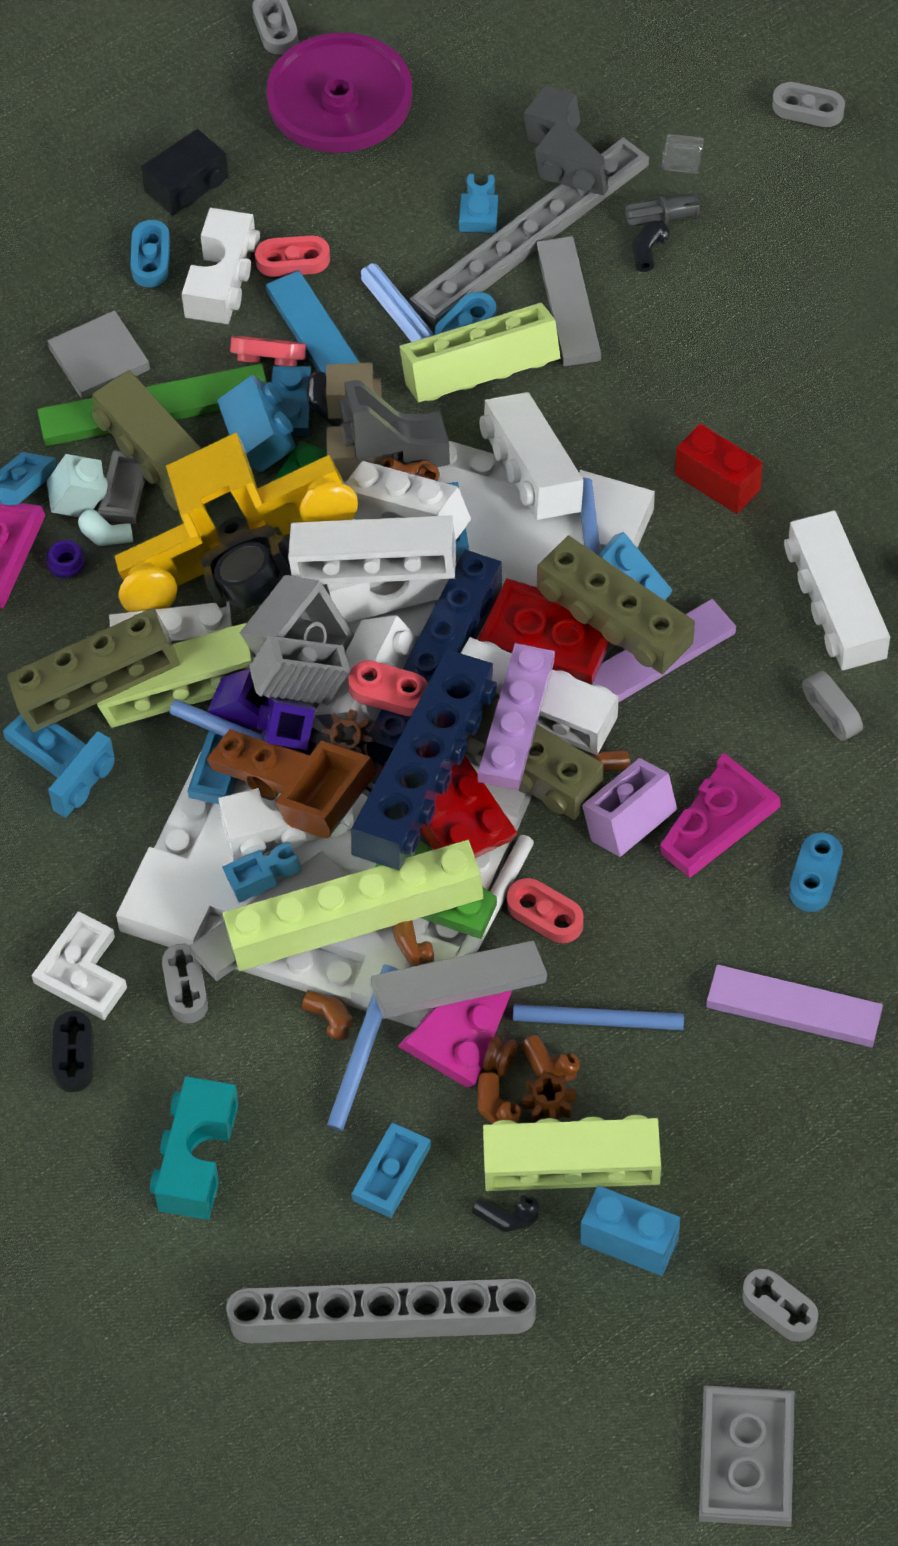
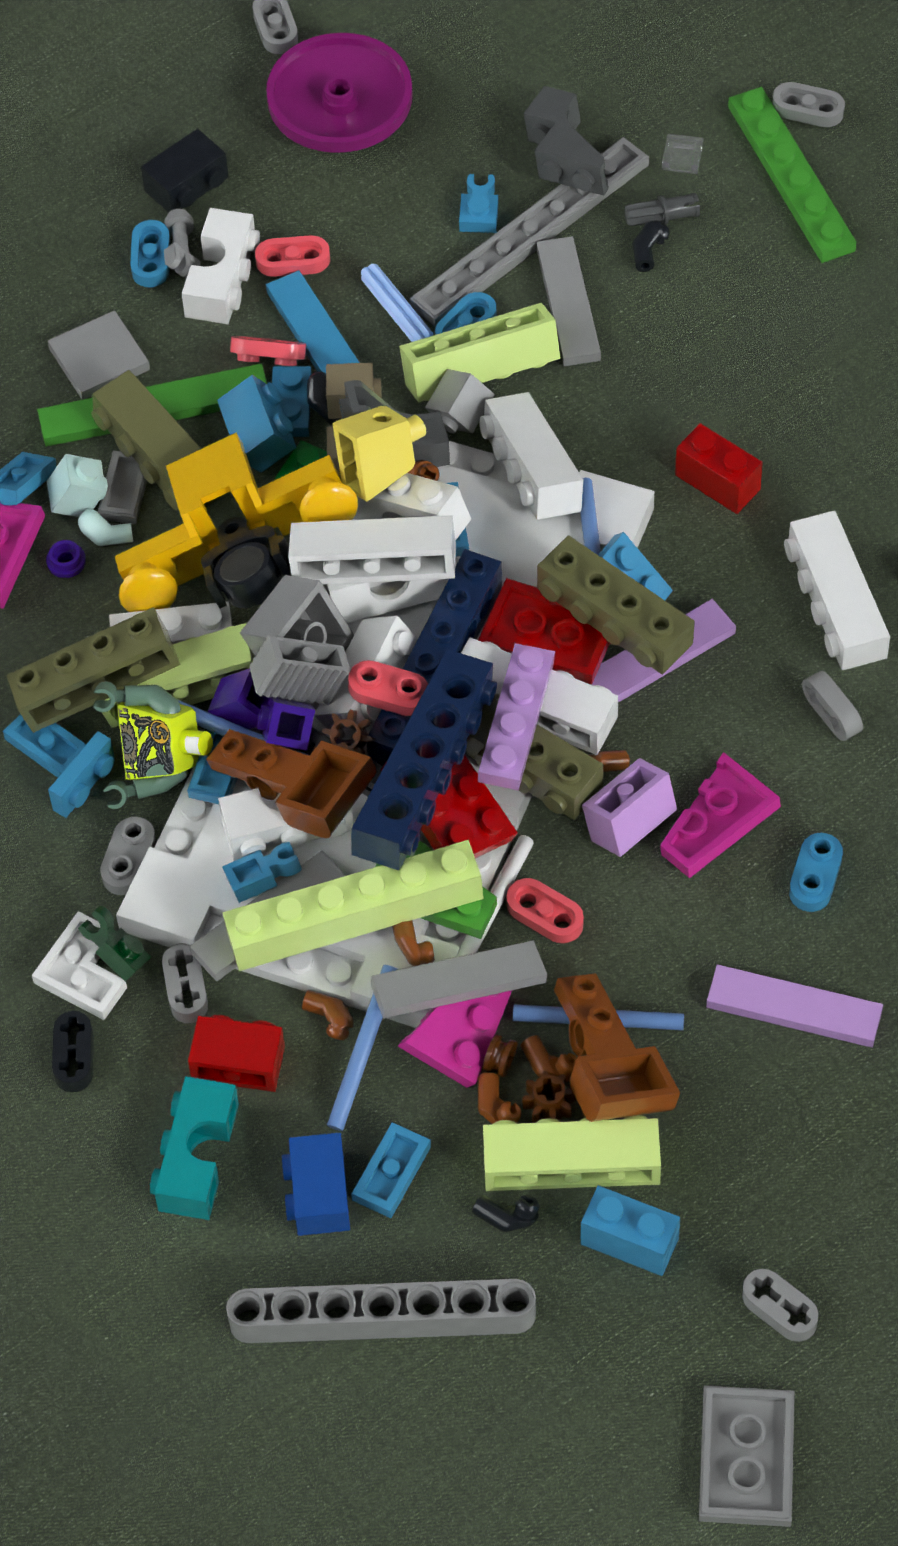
(116, 949): none -> dark green plate
(126, 852): none -> light grey plate
(156, 739): none -> torso
(177, 255): none -> light grey hinge
(237, 1052): none -> red brick
(318, 1184): none -> blue brick
(376, 449): none -> light yellow torso
(460, 401): none -> light grey brick
(613, 1074): none -> dark orange plate
(792, 175): none -> bright green plate

